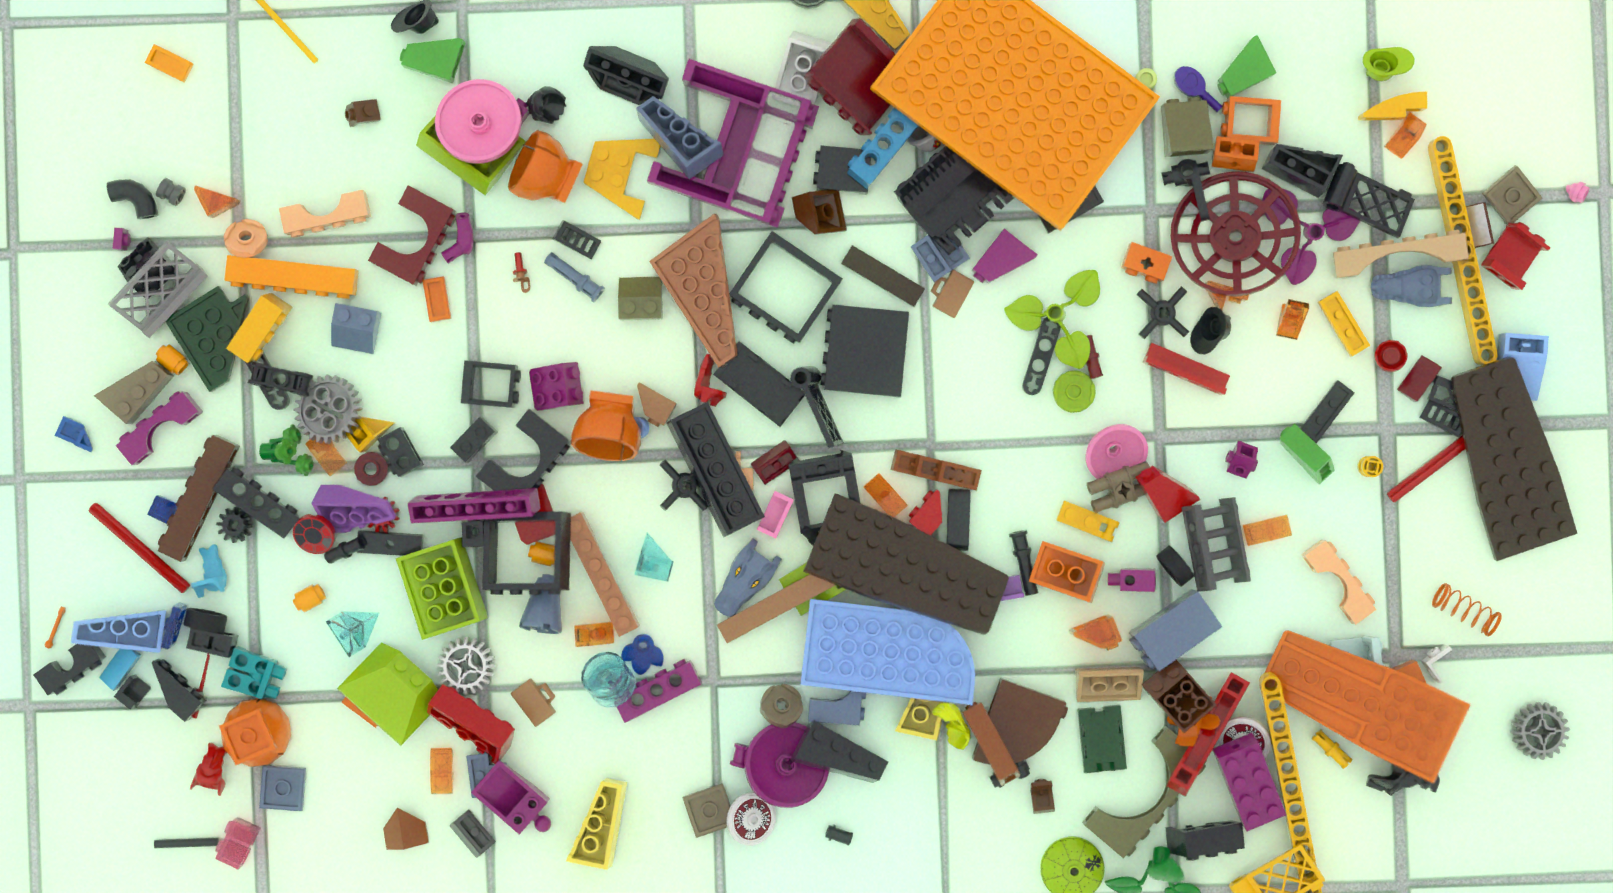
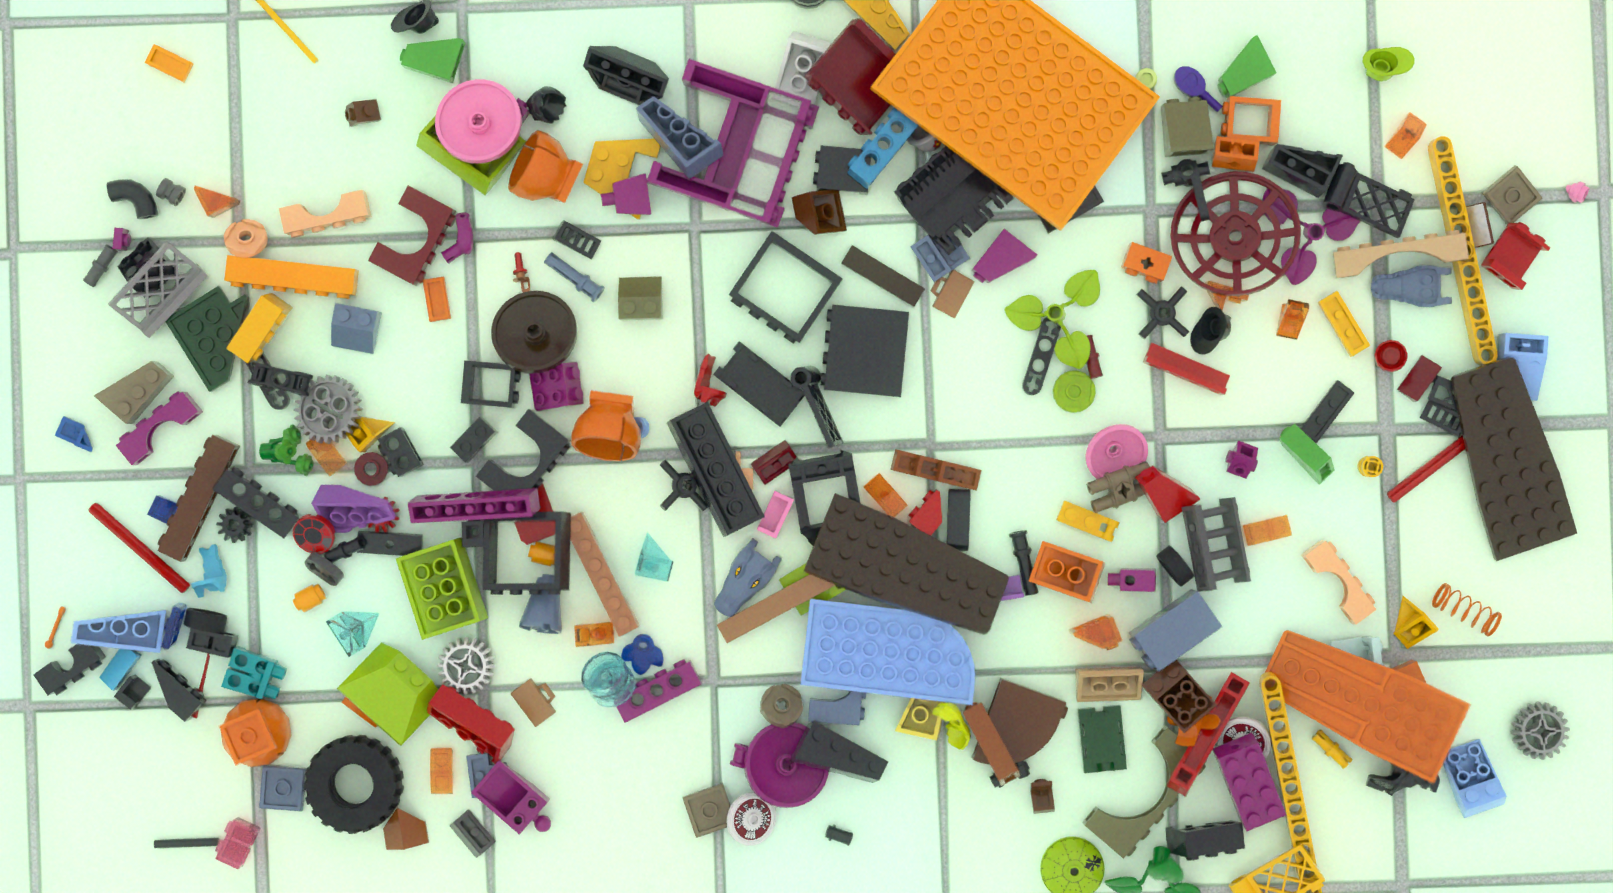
(100, 266): none -> dark grey pin
(171, 359): light orange brick -> none
(210, 770): red hair -> none
(324, 569): none -> dark grey beam
(327, 802): none -> black tyre
(534, 332): none -> dark brown dish
(600, 828): light yellow wedge -> none
(629, 196): none -> magenta torso
(655, 405): medium nougat slope -> none
(698, 282): nougat wing -> none
(1396, 107): yellow slope -> none
(1412, 624): none -> yellow slope
(1433, 655): white bracket -> none
(1473, 779): none -> light blue slope

